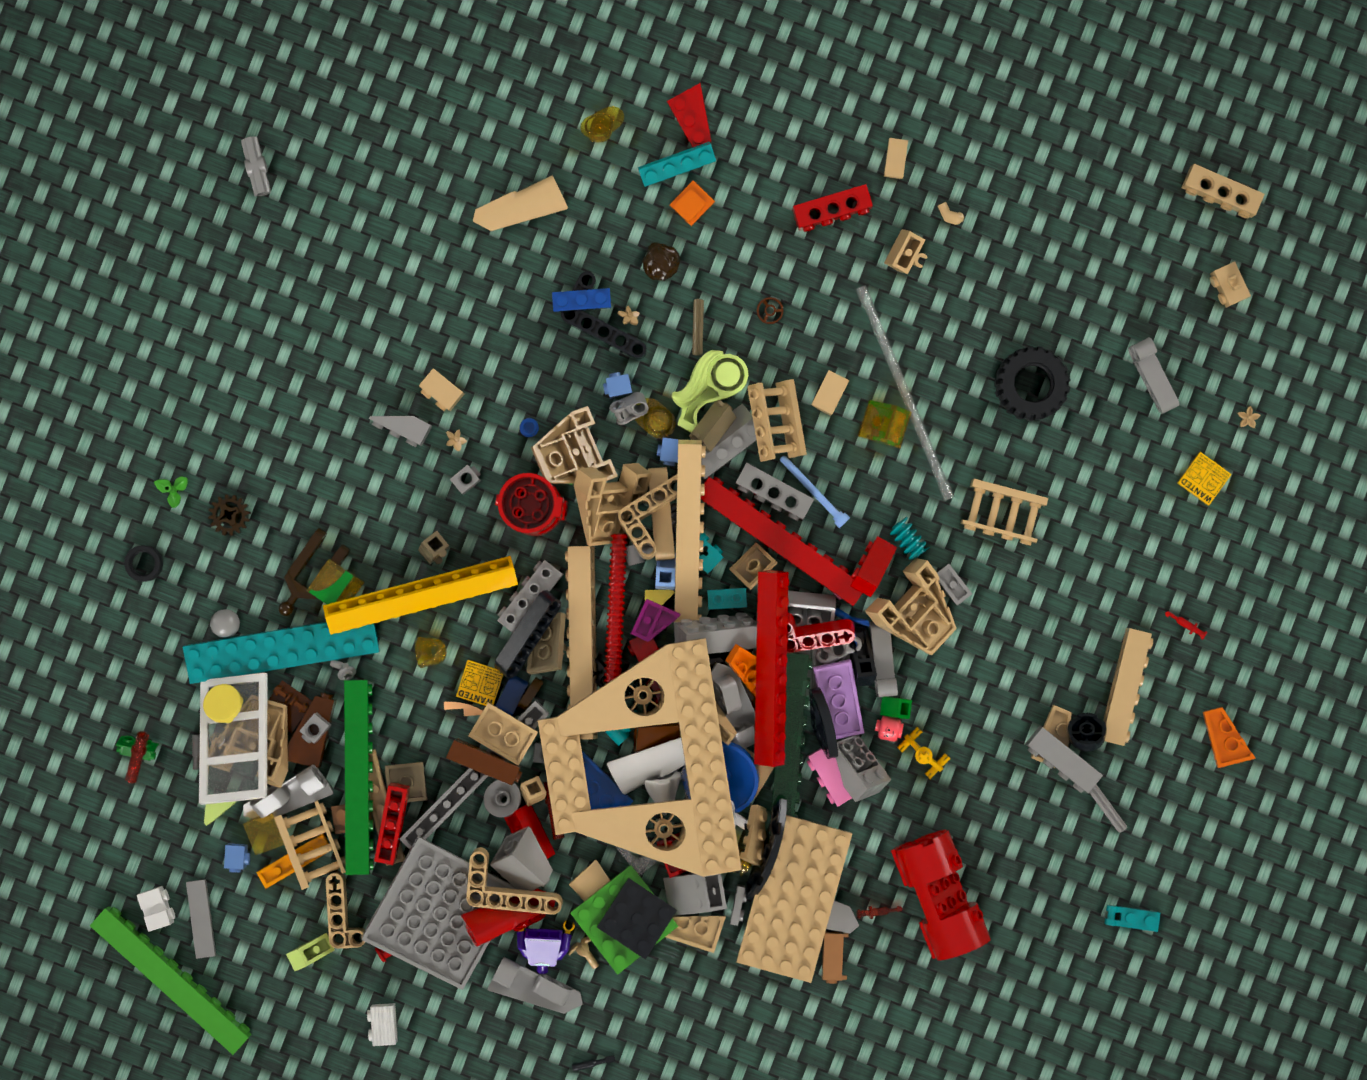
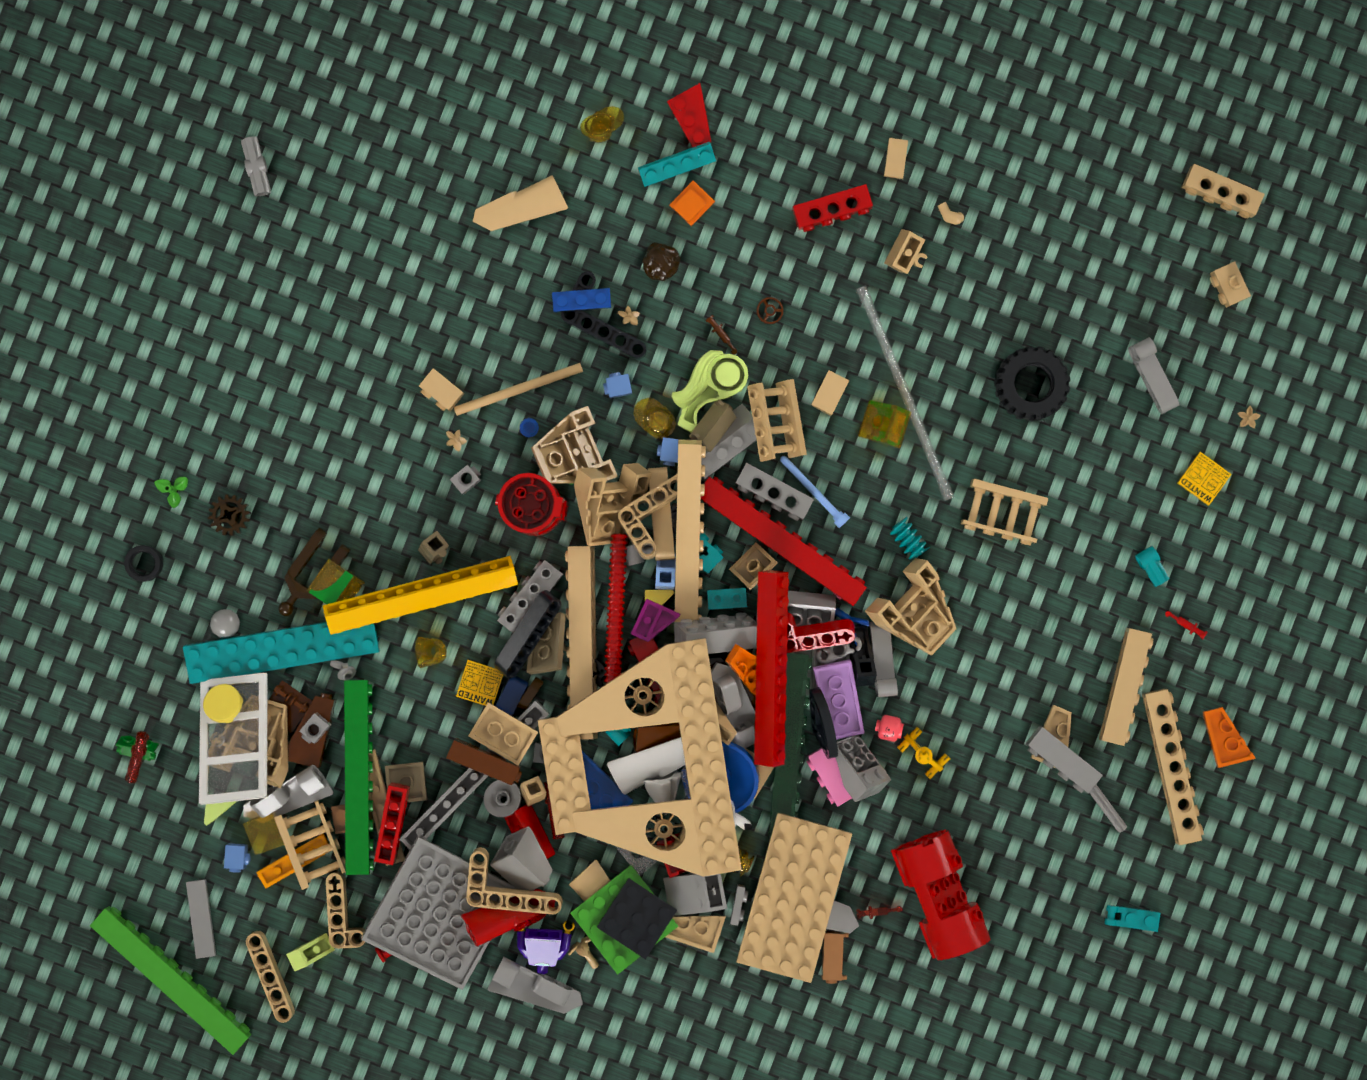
(156, 908): white brick -> none
(195, 751): flat silver pin -> none
(270, 986): none -> tan beam
(382, 1024): white brick -> none
(406, 426): light grey slope -> none
(469, 709): light nougat slope -> none
(518, 389): none -> tan piece
(592, 1063): black piece -> none
(628, 408): light grey piece -> none
(698, 313): dark tan axle -> none
(721, 333): none -> reddish brown piece
(756, 836): tan wing -> none
(771, 850): black tile -> none
(872, 566): red brick -> none
(896, 707): green brick -> none
(953, 584): light grey plate -> none
(1087, 732): black cylinder -> none
(1150, 562): none -> teal piece
(1164, 759): none -> tan brick

